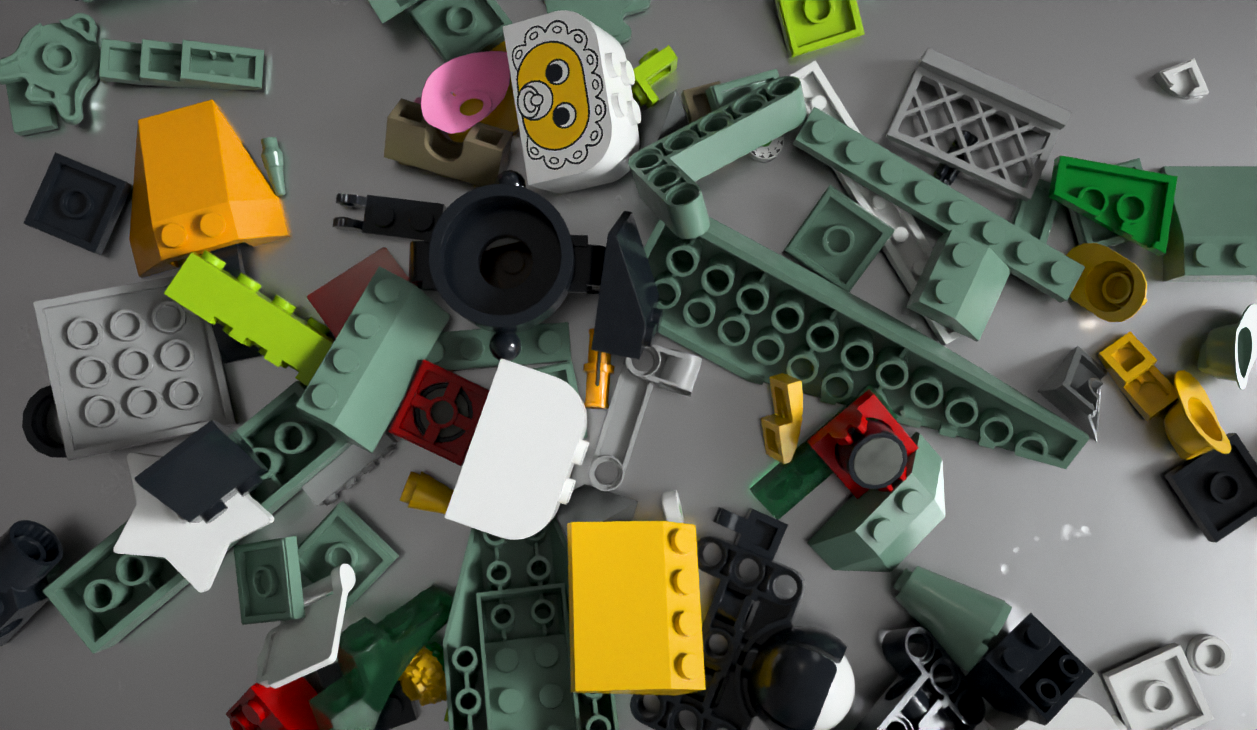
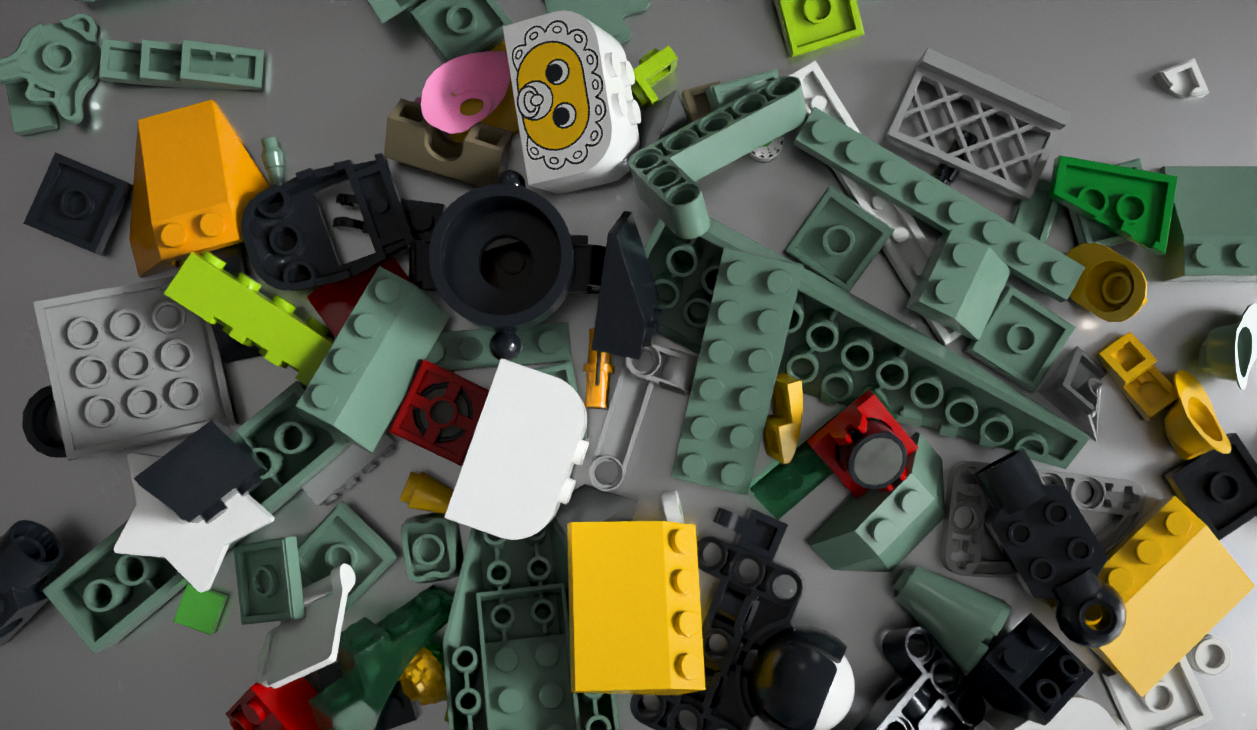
(200, 610): none -> bright green tile
(290, 237): none -> black slope
(431, 548): none -> sand green piece
(736, 370): none -> sand green plate
(957, 496): none -> light grey beam
(1021, 339): none -> sand green plate
(1050, 547): none -> black brick
(1174, 591): none -> yellow slope

